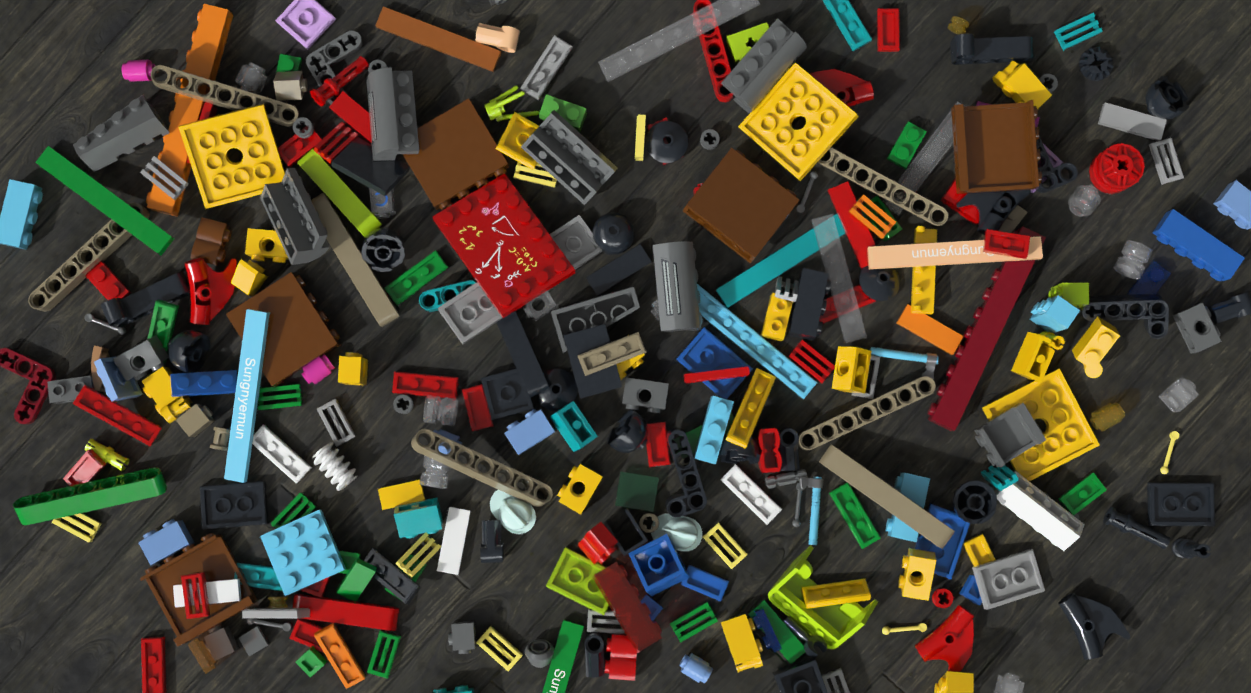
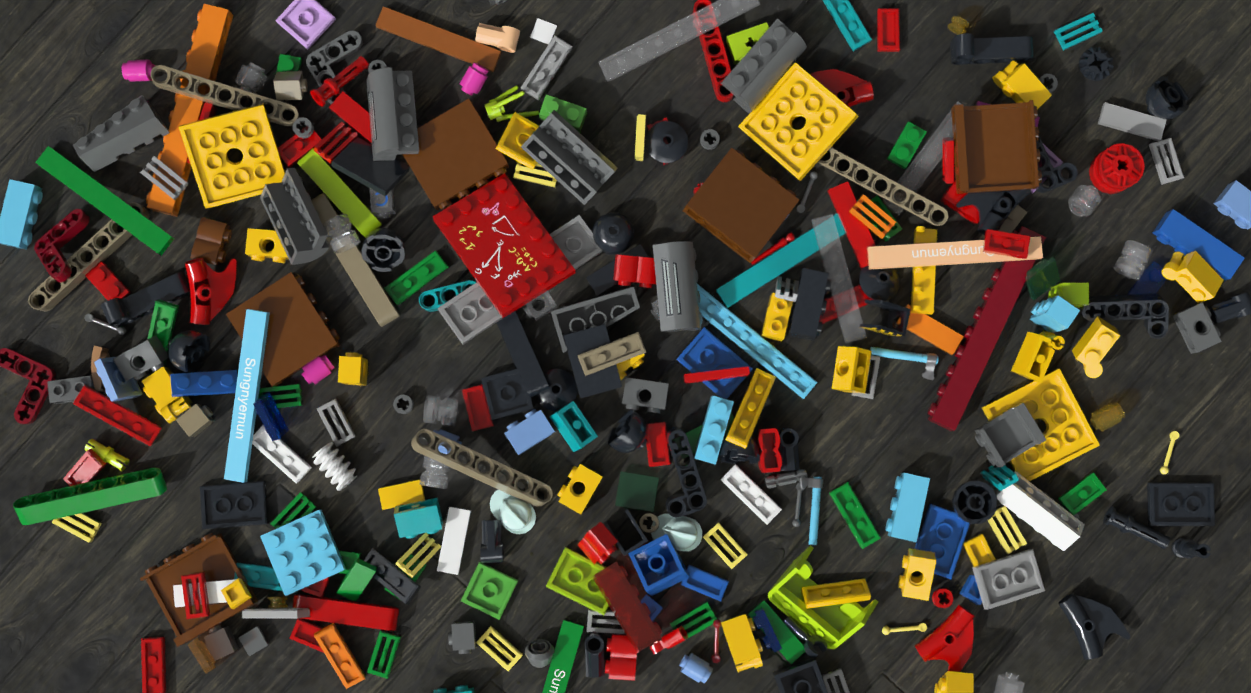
(50, 244): none -> dark red beam
(166, 542): medium blue brick -> none
(221, 438): dark tan bush -> none
(236, 593): none -> yellow tile
(249, 277): yellow slope -> none
(270, 416): none -> clear blue plate
(286, 626): dark grey hinge -> none
(311, 661): green plate -> none
(339, 230): none -> clear wheel
(425, 385): red tile -> none
(474, 79): none -> dark pink brick
(489, 590): none -> bright green tile
(543, 31): none -> white sticker
(634, 269): none -> red brick
(670, 639): none -> red bar
(715, 657): none -> dark red hinge
(781, 243): none -> red piece
(825, 372): red tile -> none
(875, 409): dark tan beam -> none
(887, 496): dark tan beam -> none
(895, 311): none -> black piece
(948, 160): none -> red tile
(1015, 545): none -> light yellow tile
(1042, 277): none -> clear green piece
(1179, 395): clear brick -> none
(1193, 275): none -> yellow hinge

